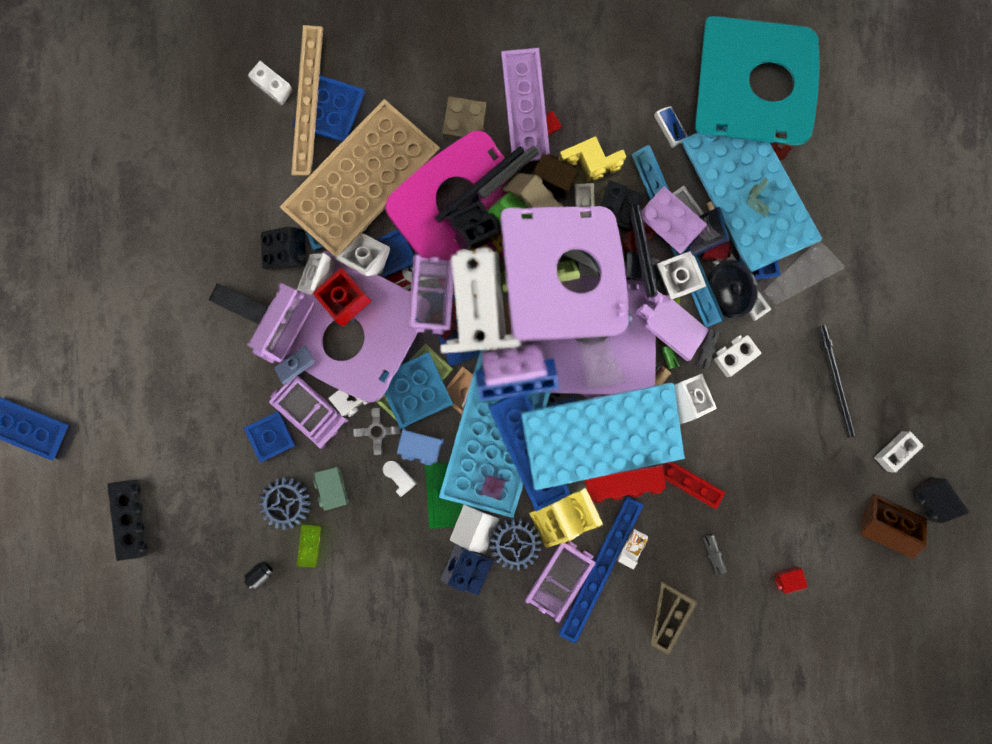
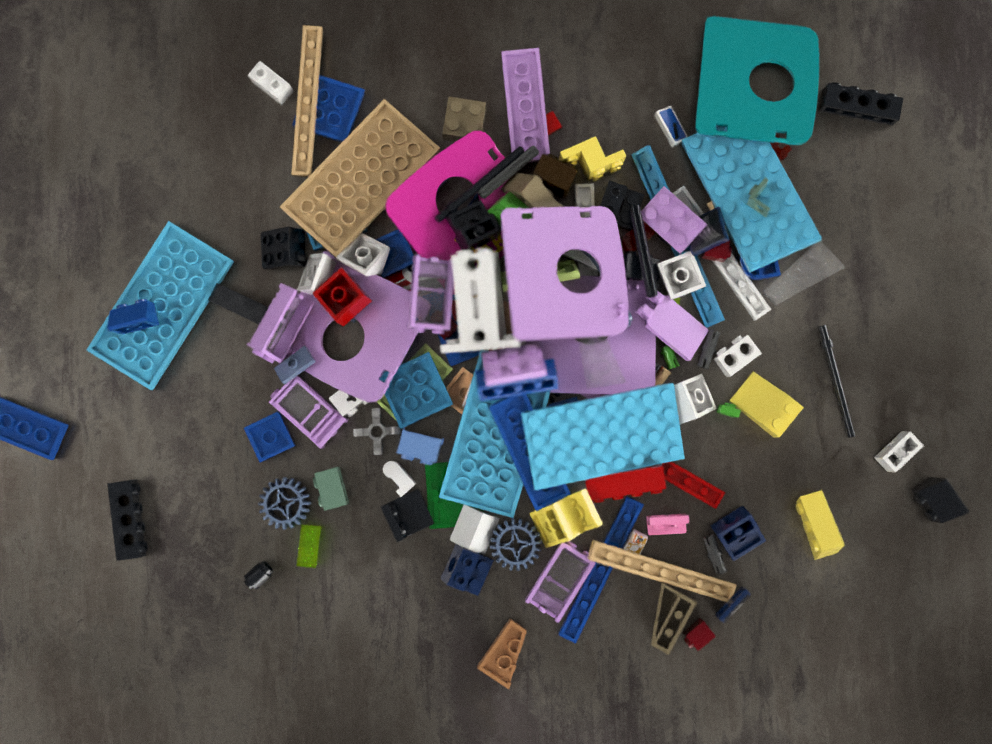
(132, 317): none -> blue slope
(179, 281): none -> medium azure plate
(407, 515): none -> black bracket
(492, 487): clear pink tile -> none
(502, 655): none -> medium nougat wing
(661, 571): none -> tan tile
(667, 524): none -> bright pink bracket
(698, 635): none -> dark red brick
(725, 284): black dish -> none
(729, 410): none -> bright green plate
(733, 604): none -> dark blue slope
(738, 533): none -> dark blue brick
(766, 405): none -> light yellow slope
(790, 580): red brick -> none
(819, 525): none -> light yellow wedge
(851, 108): none -> black brick
(894, 527): reddish brown slope -> none

